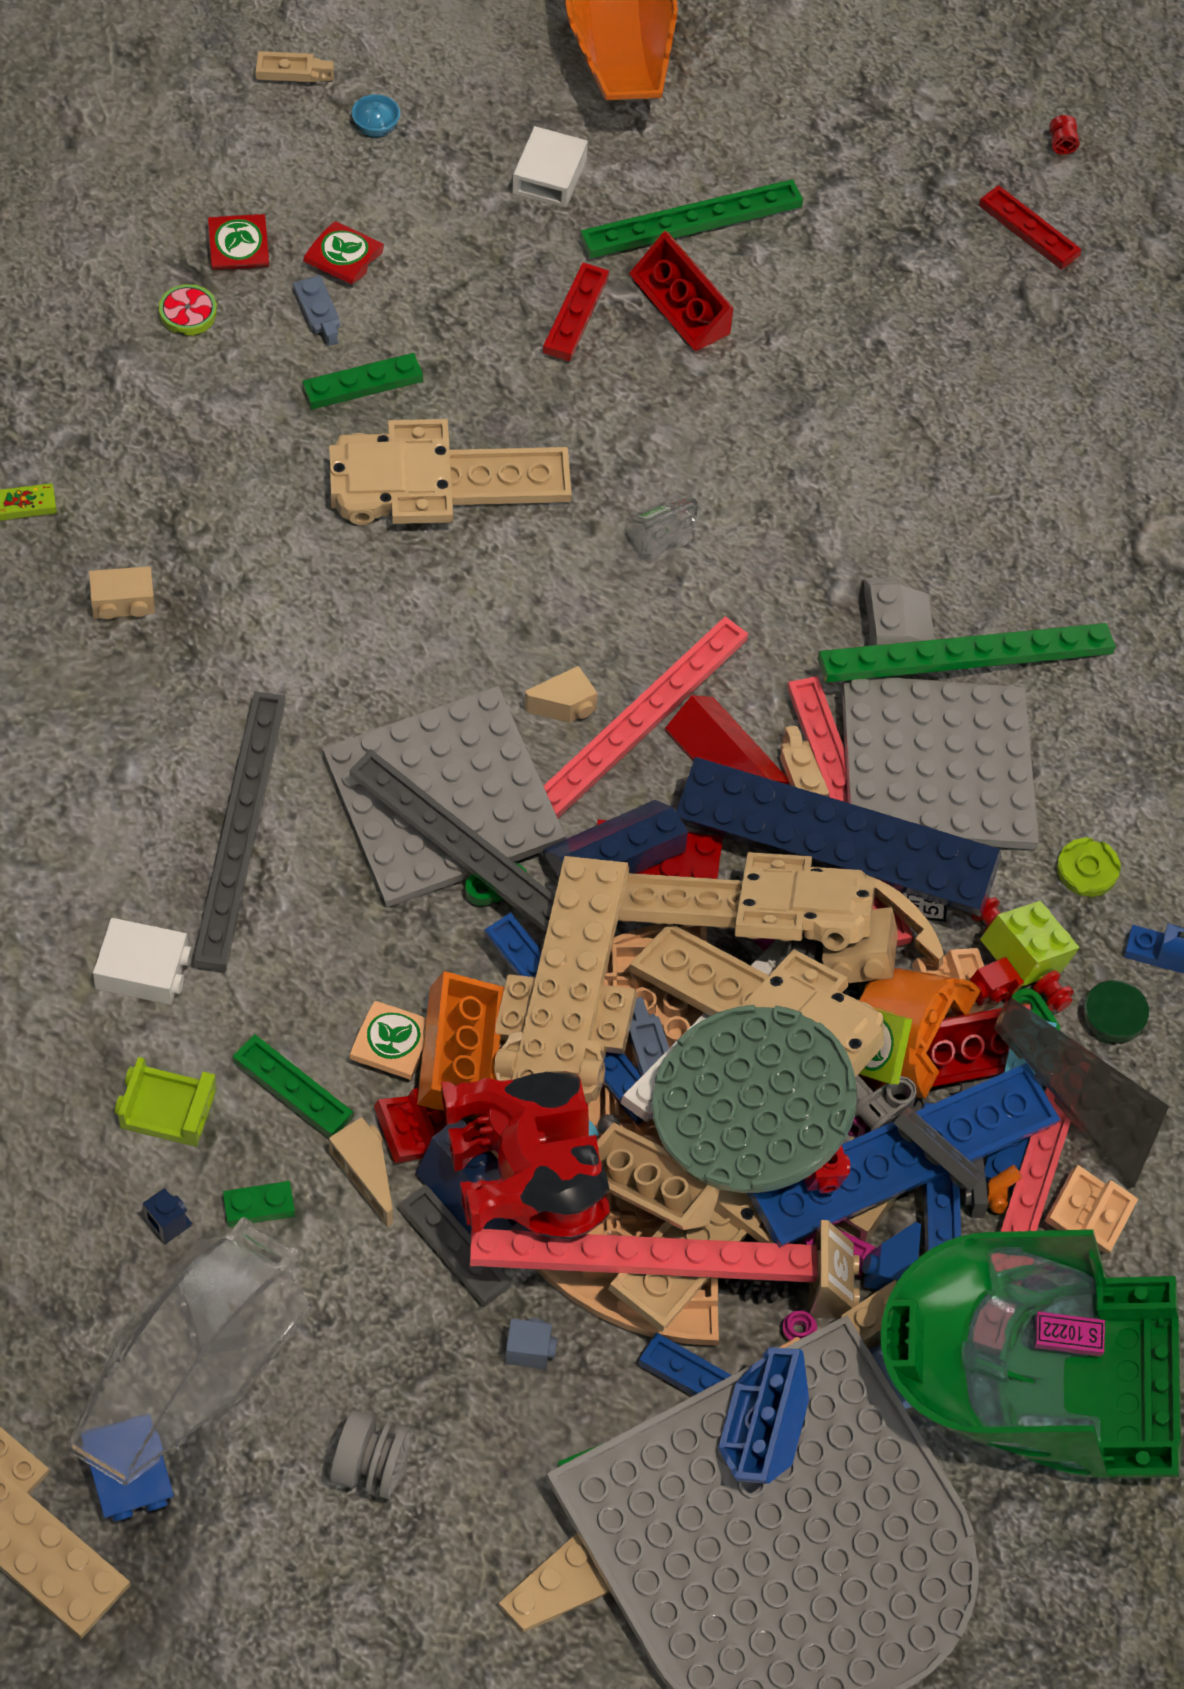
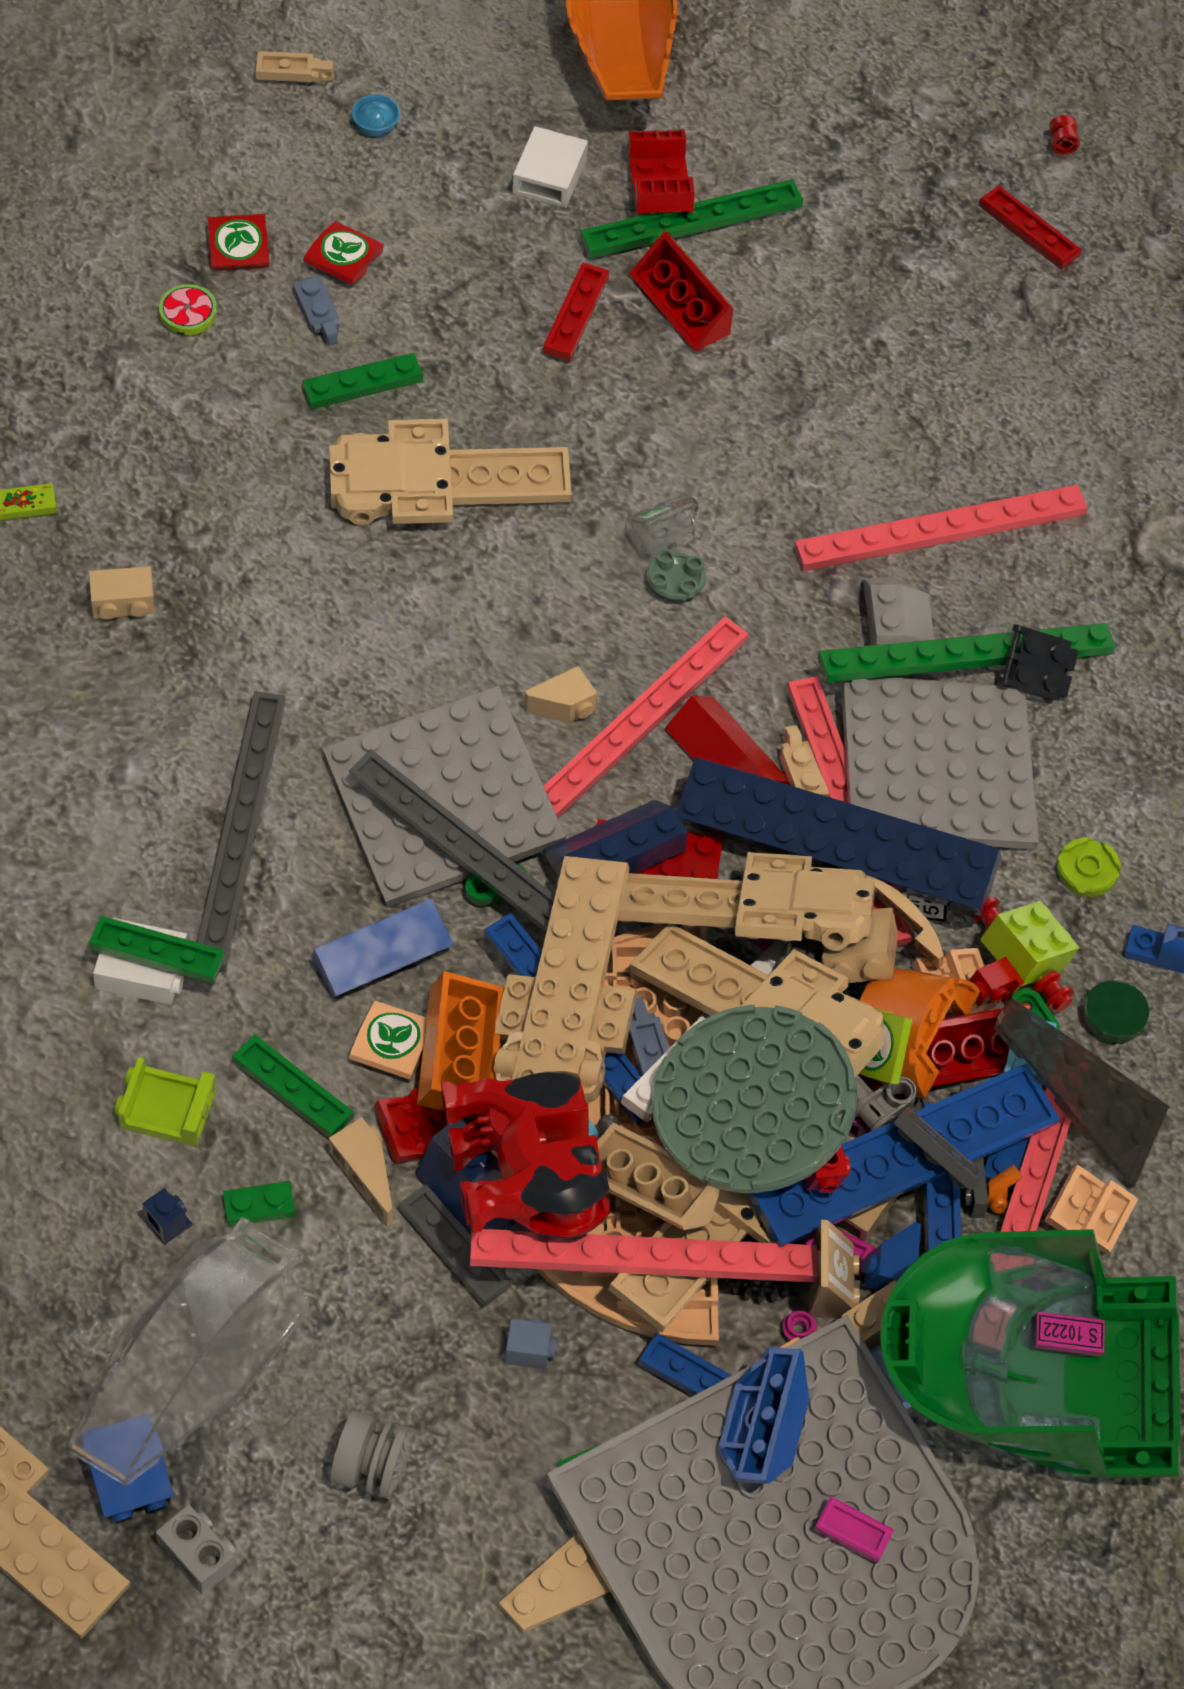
(157, 949): none -> green plate
(189, 1553): none -> light grey brick
(381, 948): none -> brick
(660, 171): none -> red plate
(676, 575): none -> sand green dish
(854, 1529): none -> dark pink tile
(940, 527): none -> coral plate
(1039, 664): none -> black plate

